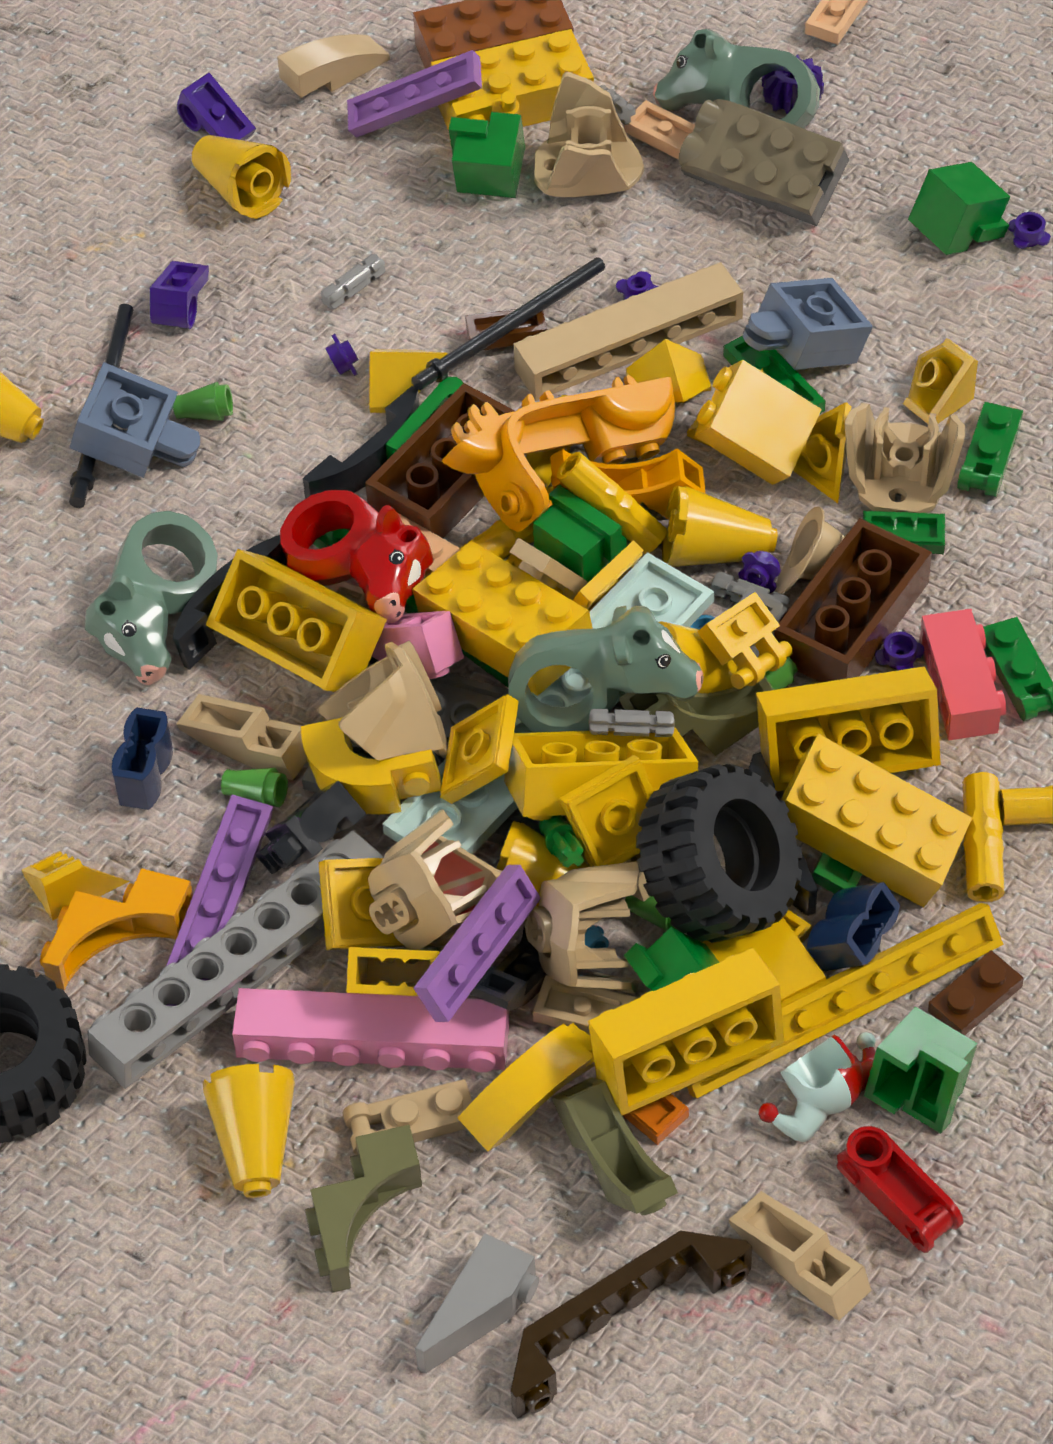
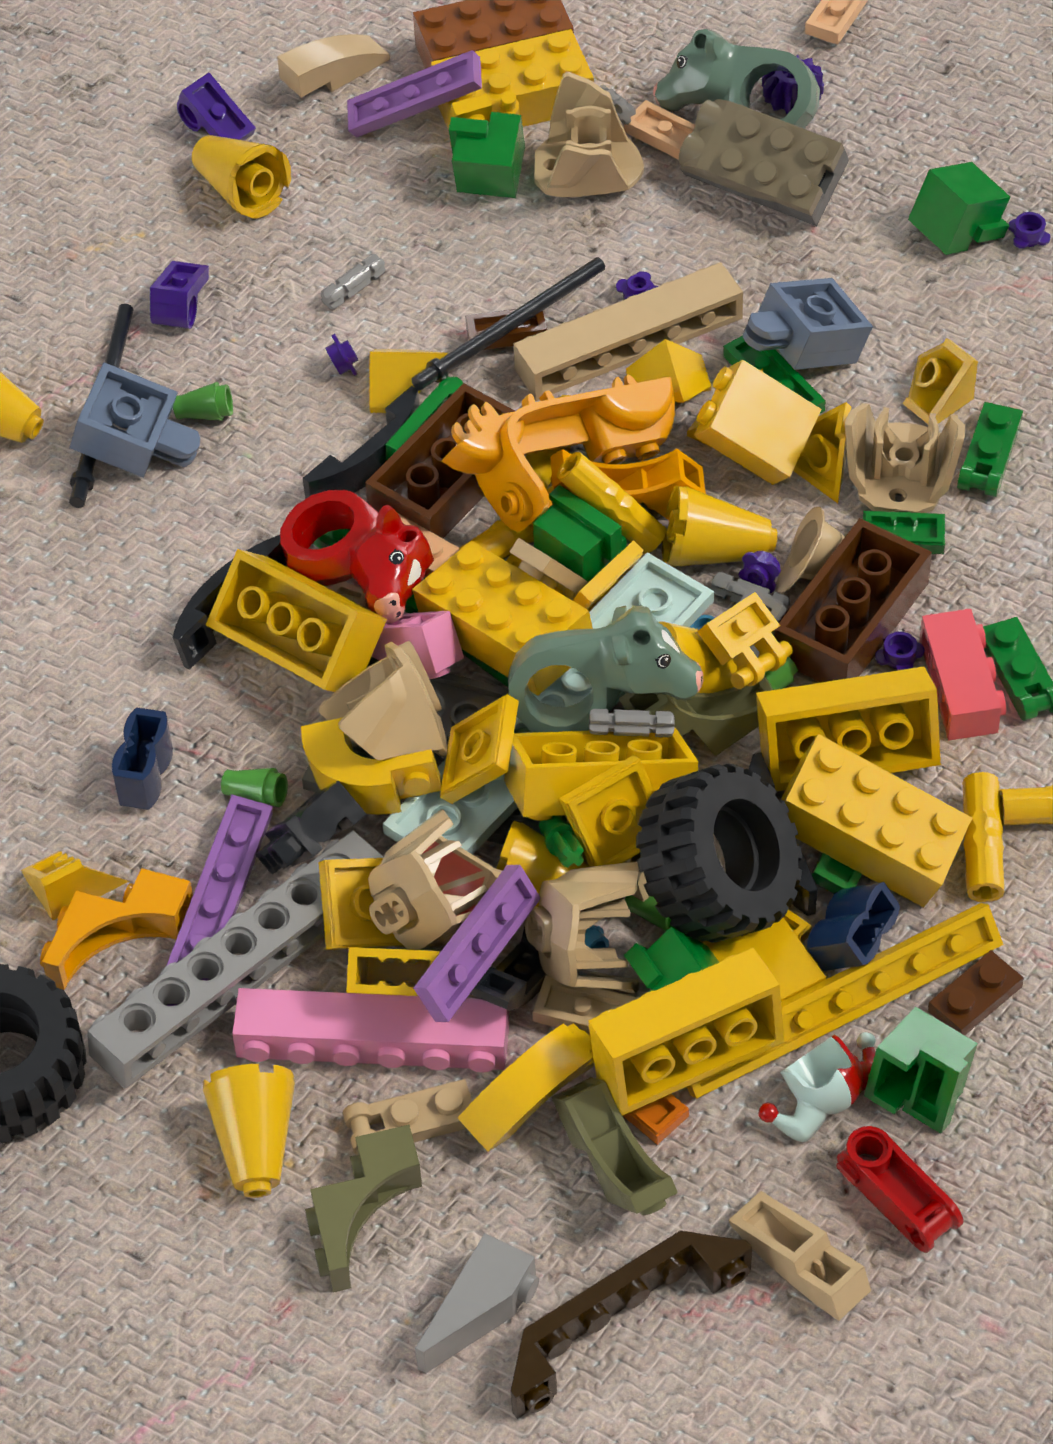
(135, 608): sand green animal -> none
(245, 734): tan slope -> none

